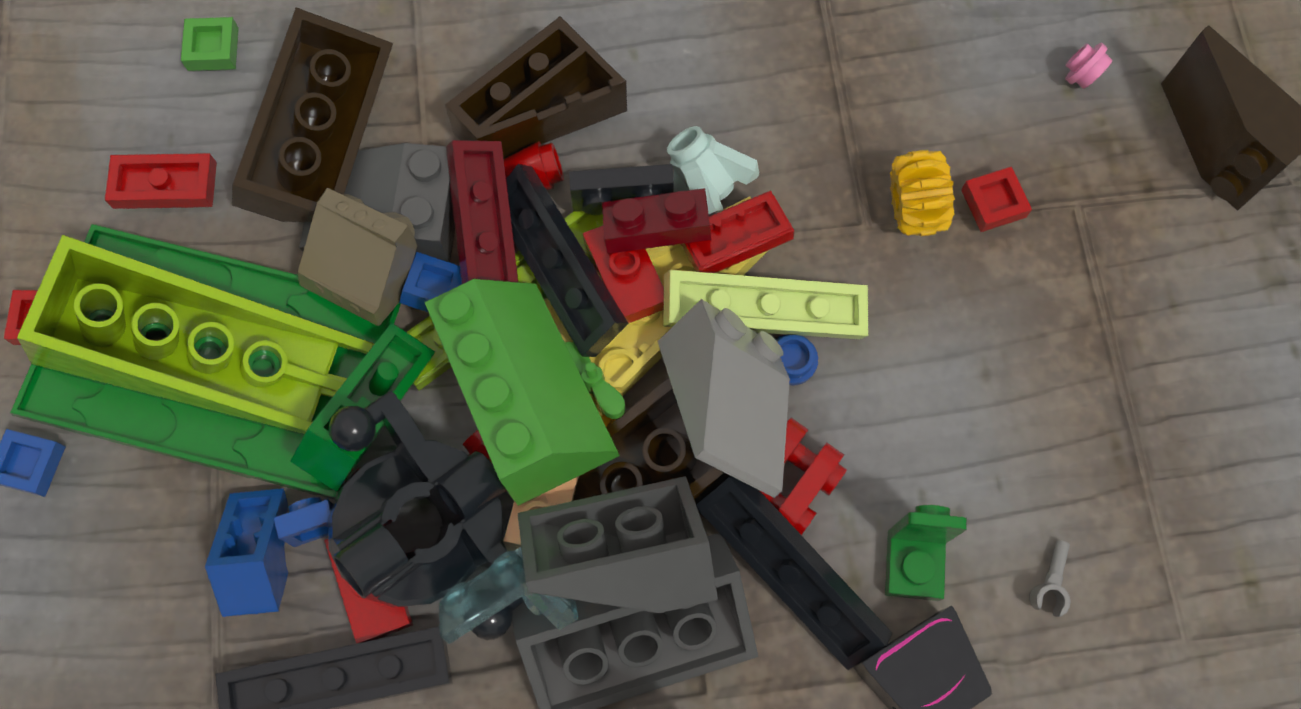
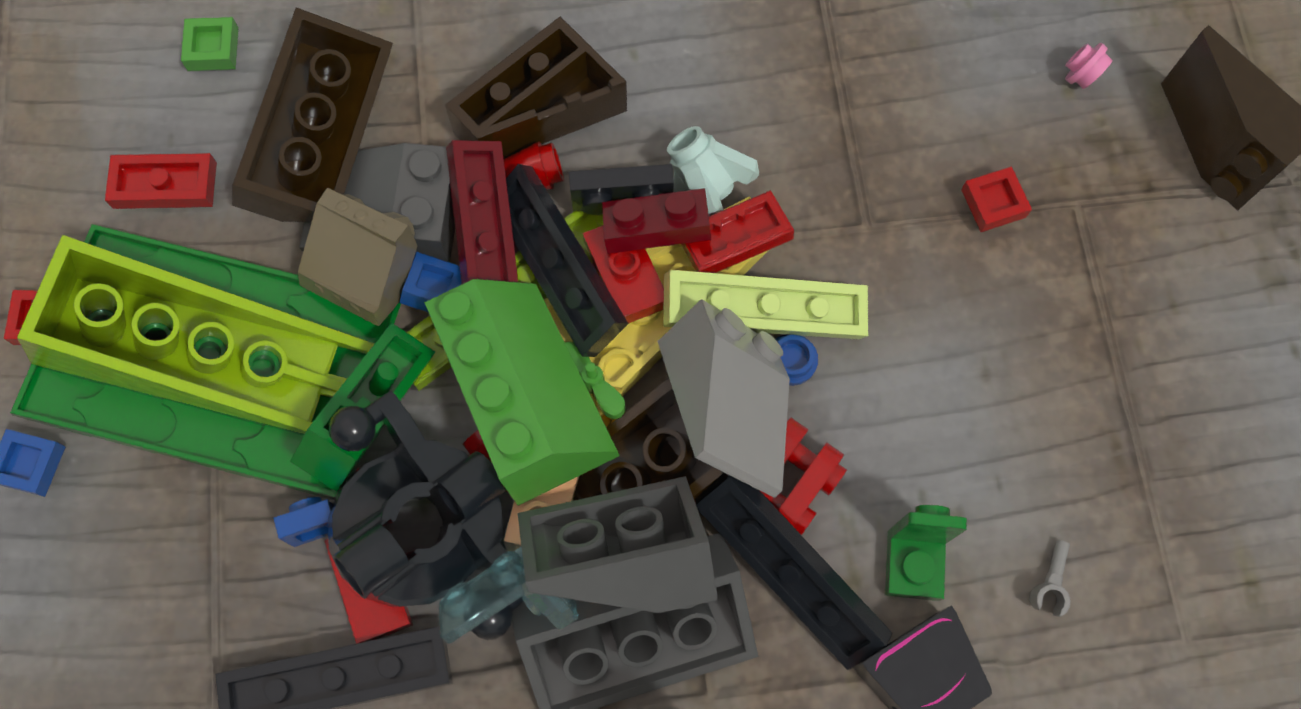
(247, 556): blue arch -> none
(922, 193): yellow gear -> none

